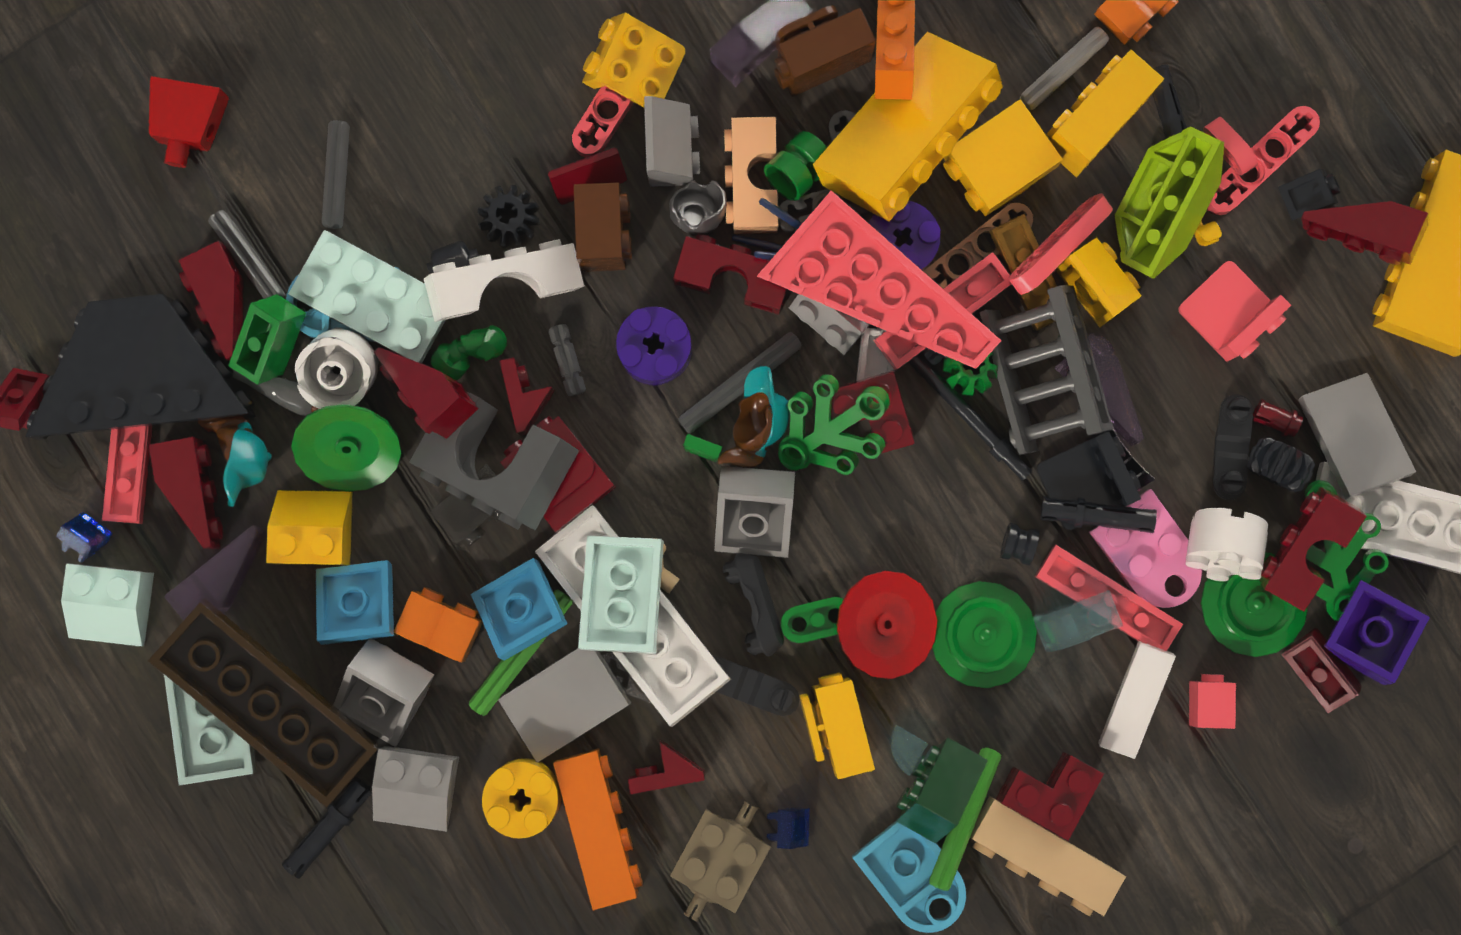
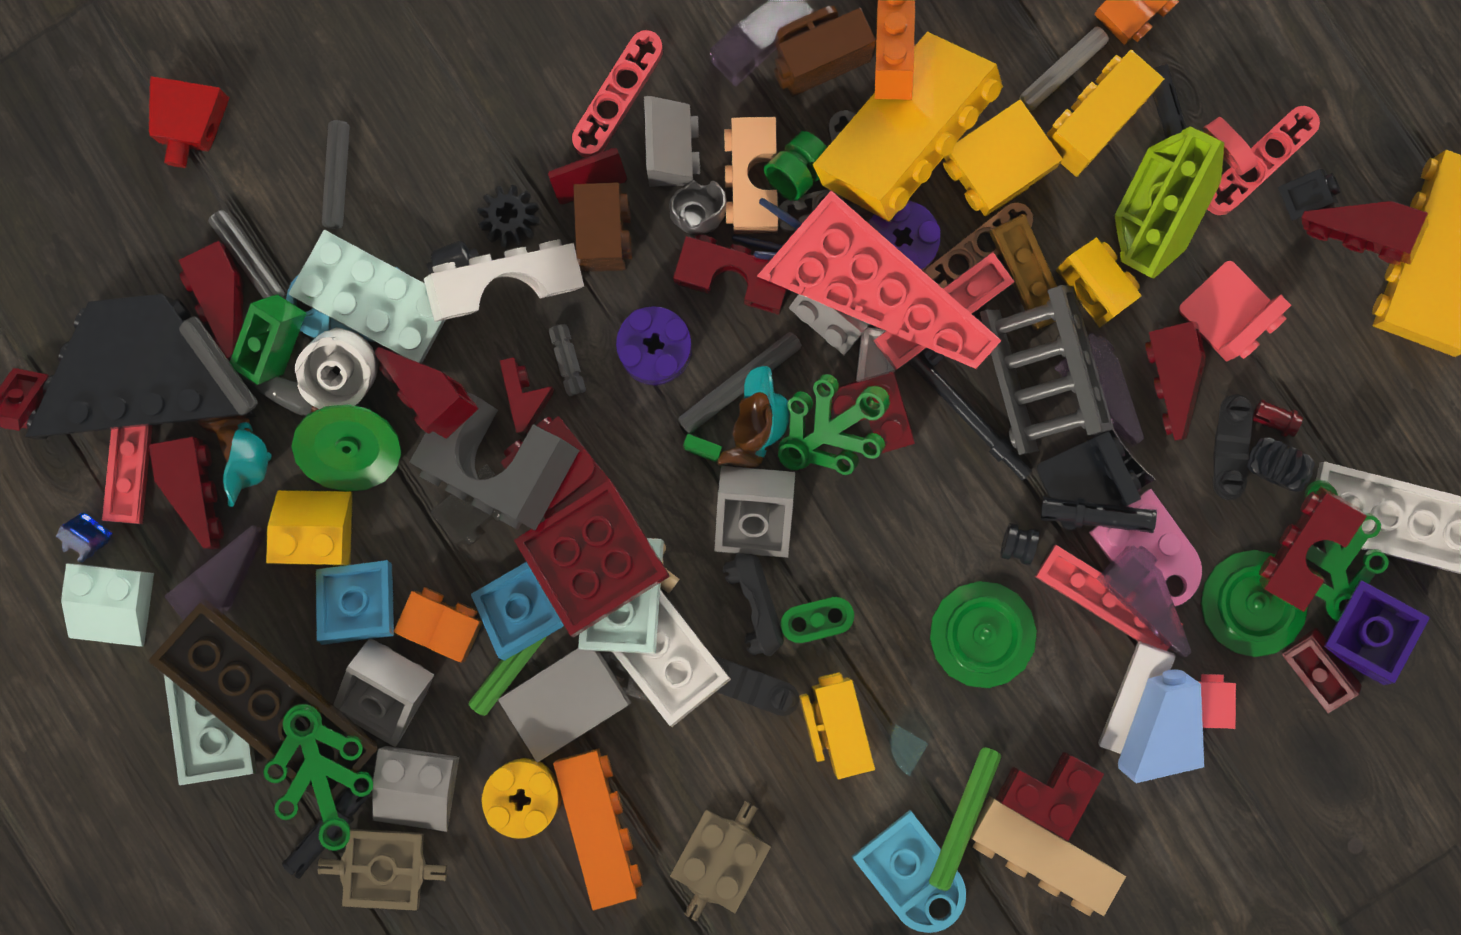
(218, 365): none -> dark grey axle
(316, 769): none -> green plant
(383, 869): none -> dark tan plate
(480, 343): green arm -> none
(591, 558): none -> dark red plate
(633, 59): yellow bracket -> none
(677, 771): dark red slope -> none
(792, 827): clear blue tile -> none
(887, 624): red piece -> none
(940, 790): dark green brick -> none
(966, 379): green piece -> none
(1060, 244): coral beam -> none
(1077, 621): clear light blue brick -> none
(1145, 593): none -> clear purple slope
(1165, 729): none -> light blue slope
(1180, 368): none -> dark red slope
(1208, 233): yellow hand -> none
(1227, 544): white brick -> none
(1356, 435): light grey tile -> none

